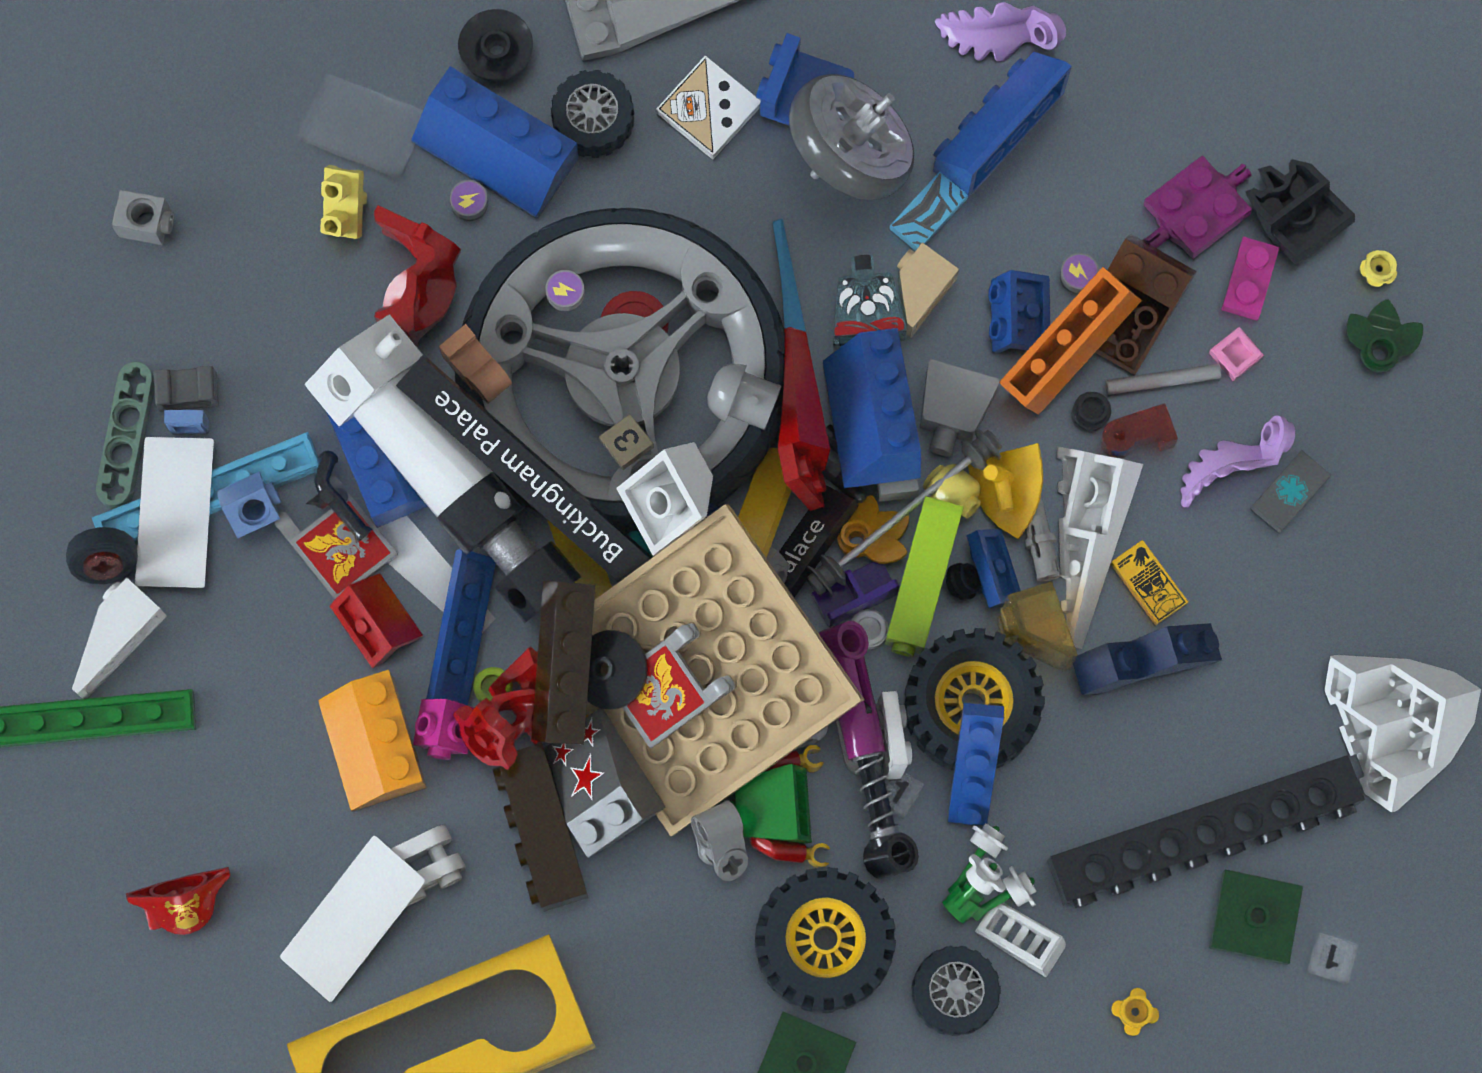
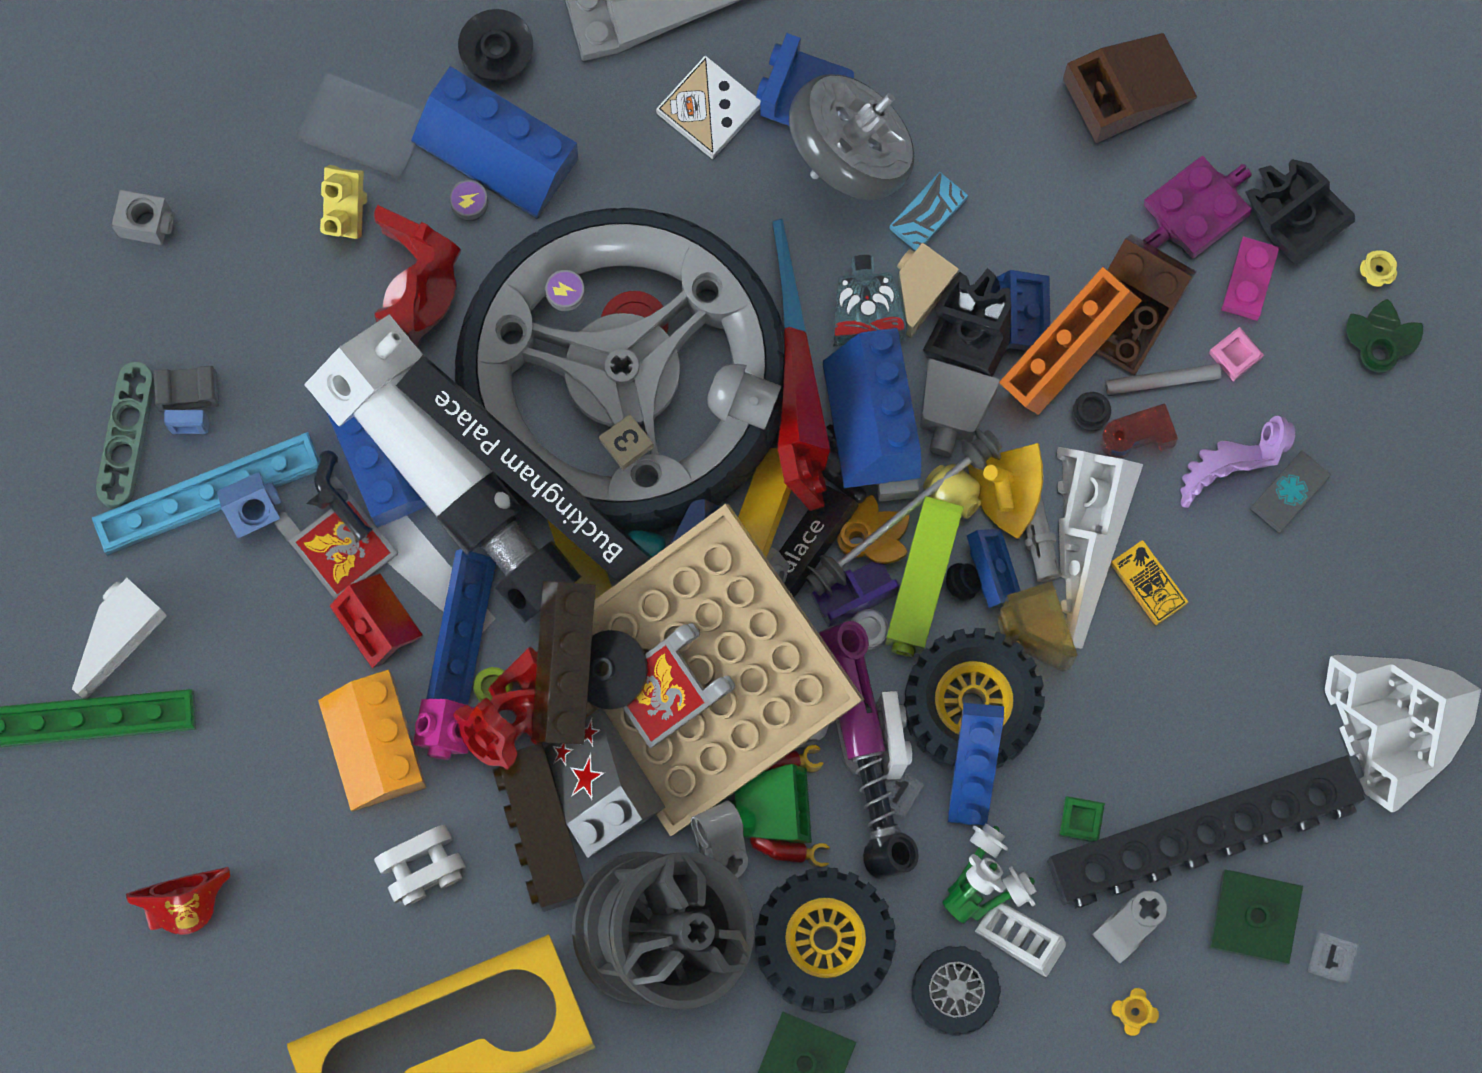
(101, 555): black wheel -> none
(174, 512): white sticker -> none
(352, 918): white sticker -> none
(474, 364): nougat leg -> none
(593, 112): black wheel -> none
(668, 495): white slope -> none
(693, 909): none -> dark grey wheel
(972, 324): none -> black plate
(1001, 30): lavender plant -> none
(1002, 121): blue slope -> none
(1078, 271): medium lavender tile -> none
(1081, 819): none -> green tile
(1127, 84): none -> reddish brown slope
(1127, 929): none -> light grey piece
(1146, 657): dark blue arch -> none

